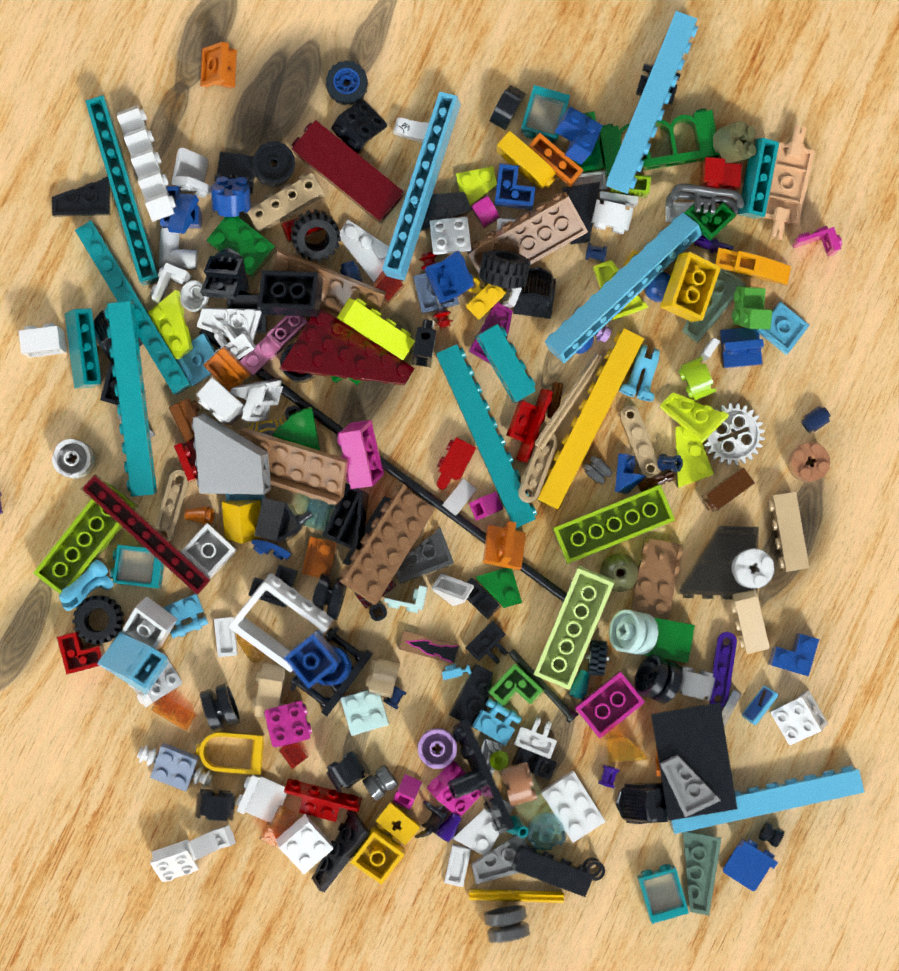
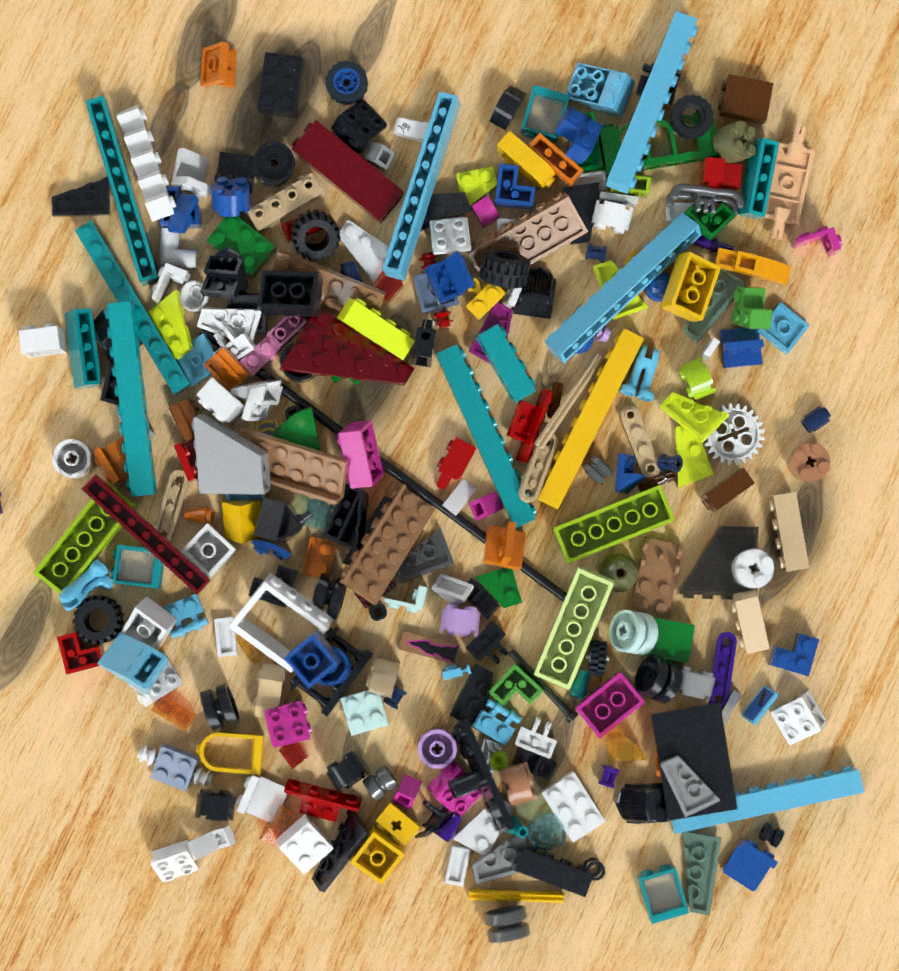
(112, 461): none -> orange bracket
(281, 85): none -> black brick
(378, 155): none -> light grey brick
(460, 621): none -> lavender brick
(600, 89): none -> medium azure slope
(684, 130): none -> black tyre
(745, 99): none -> reddish brown brick

